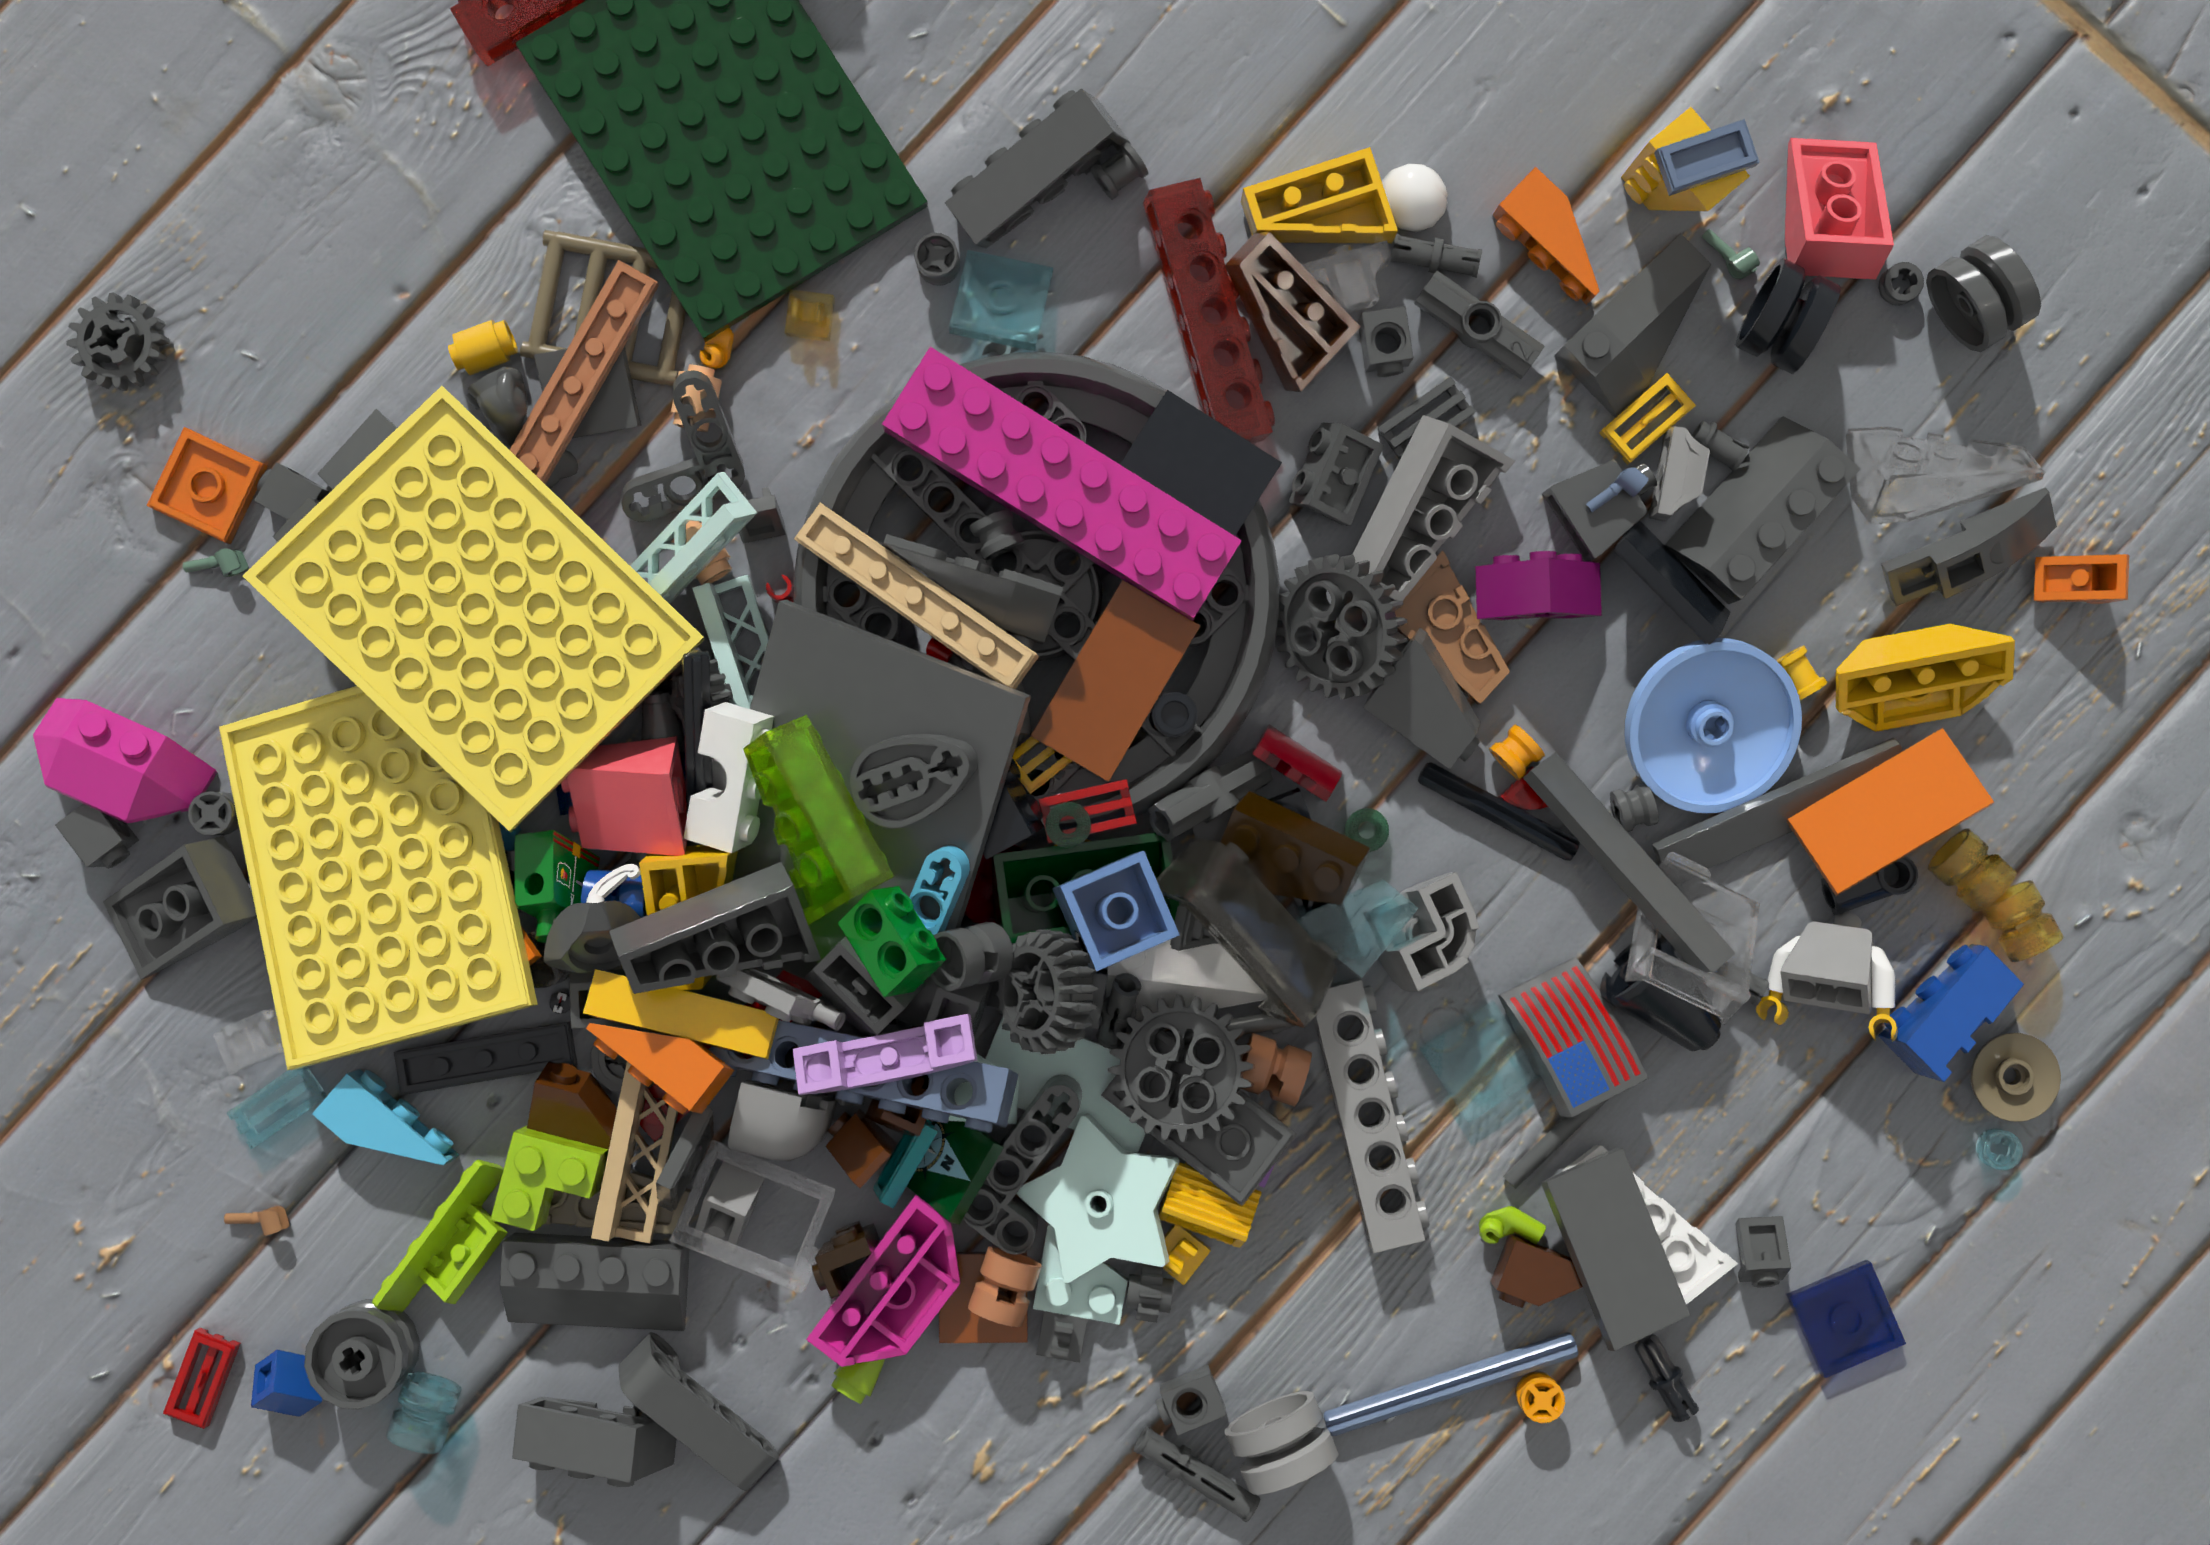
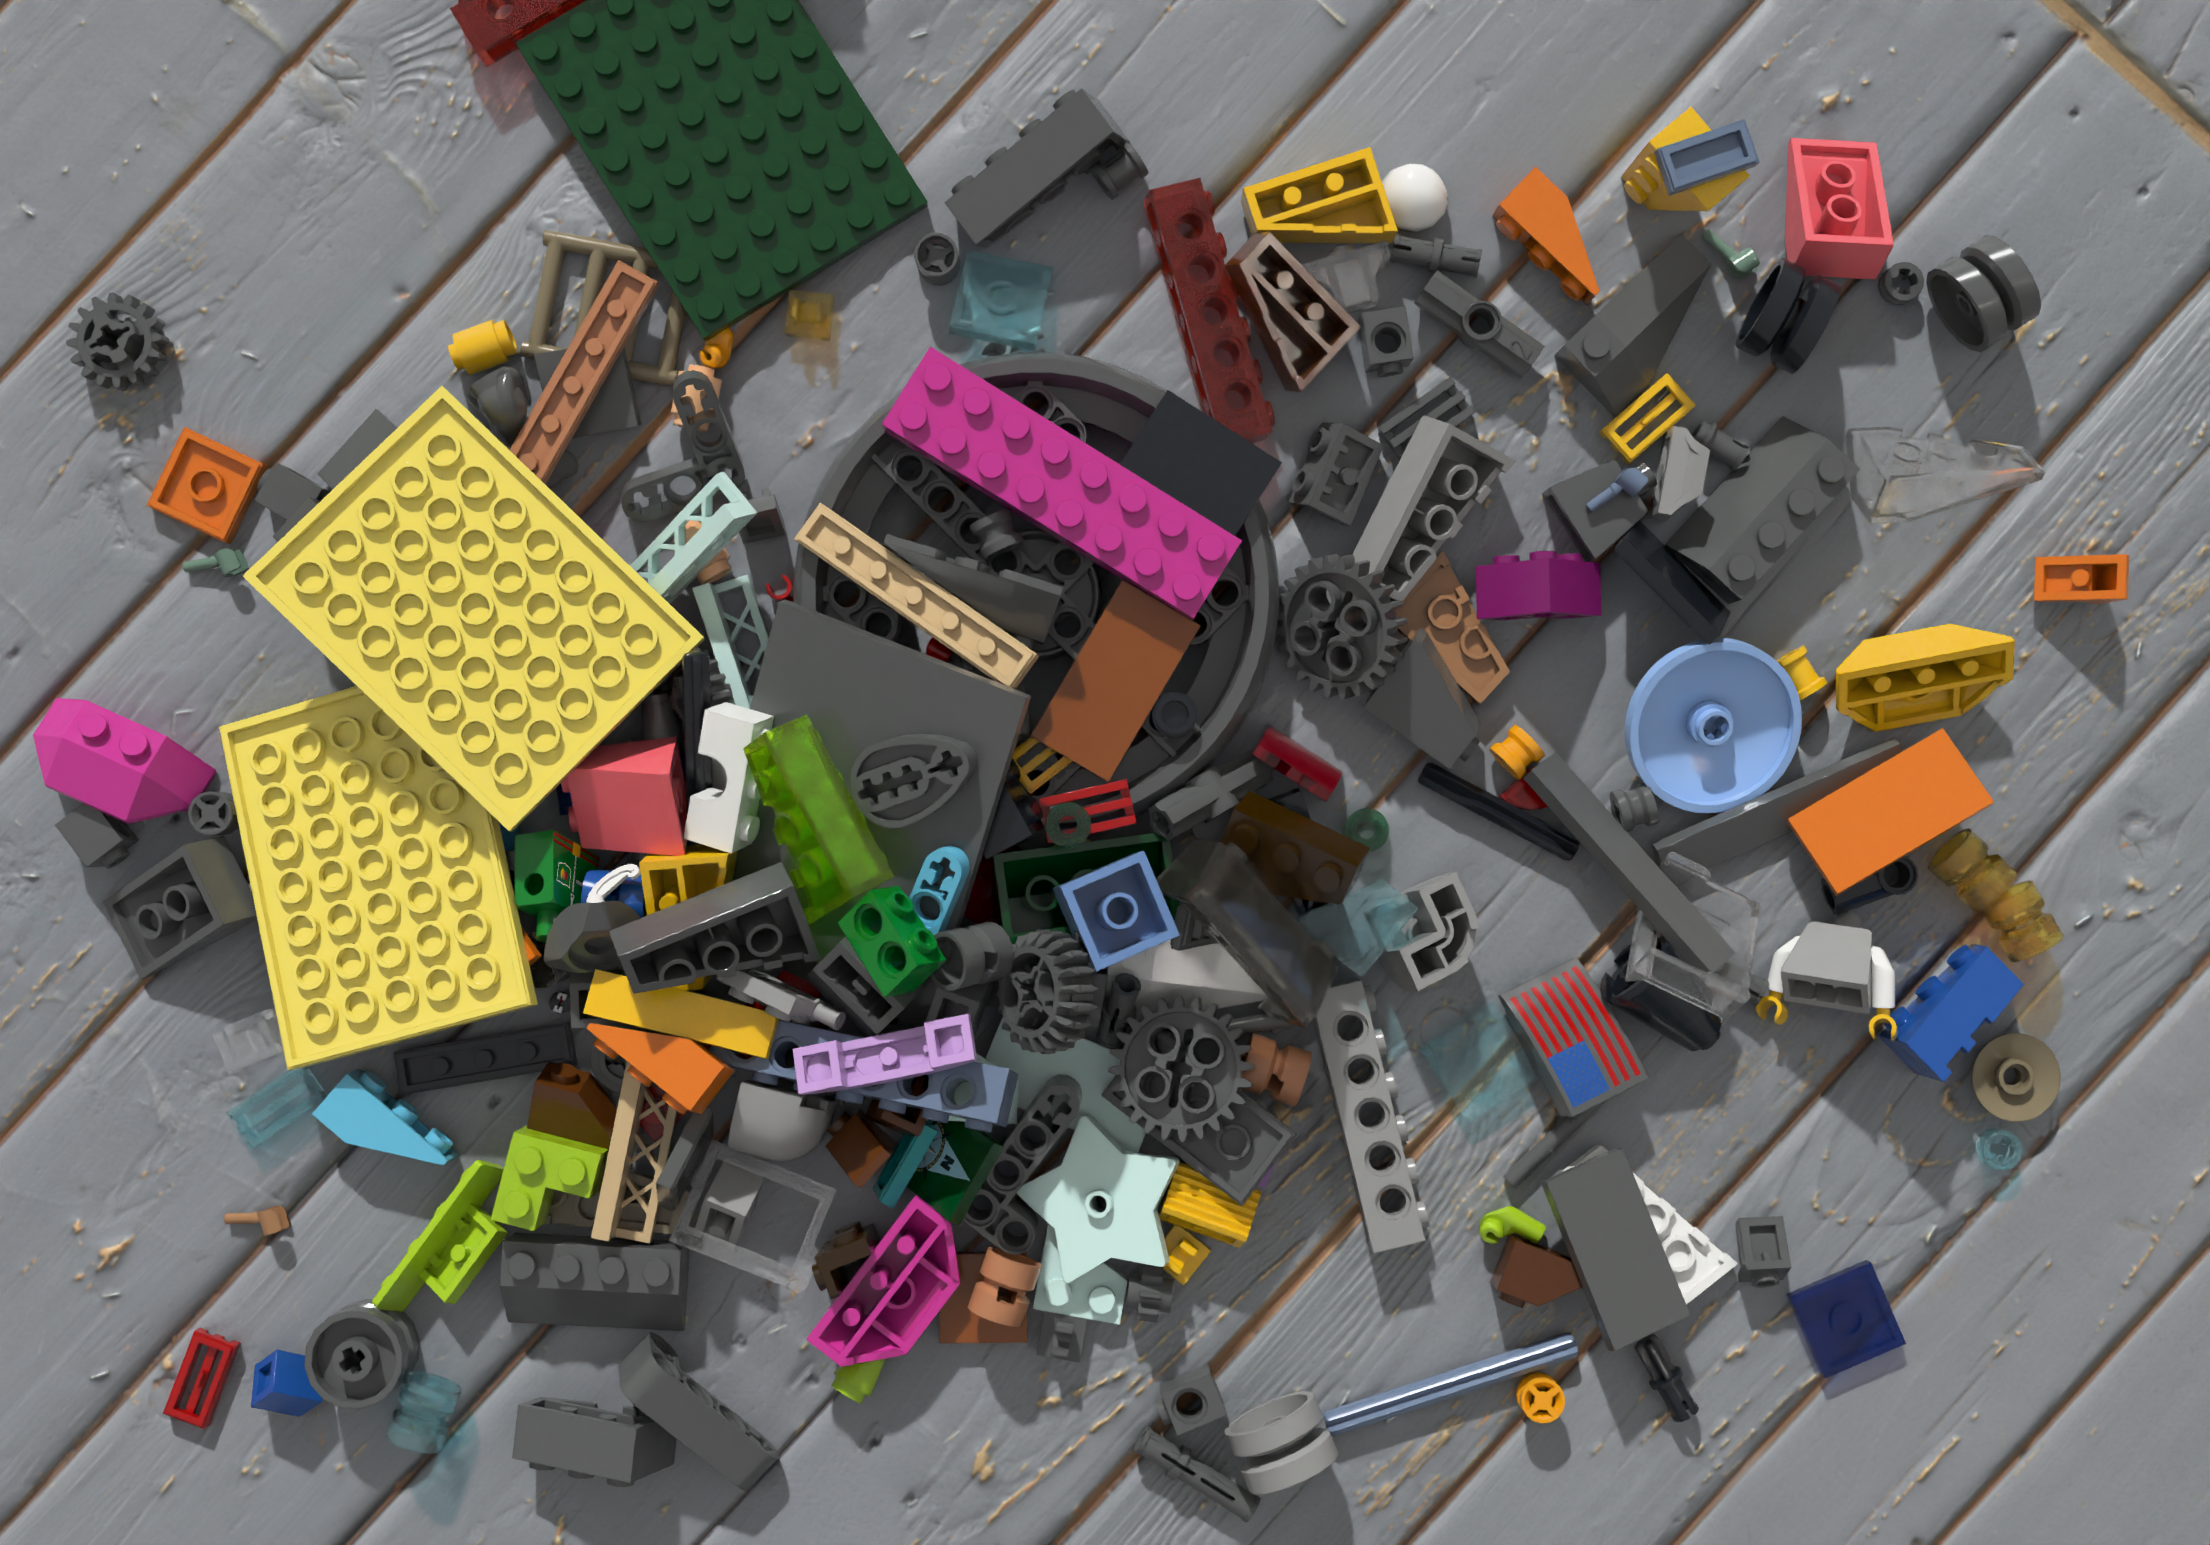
(1982, 550): dark grey slope -> none

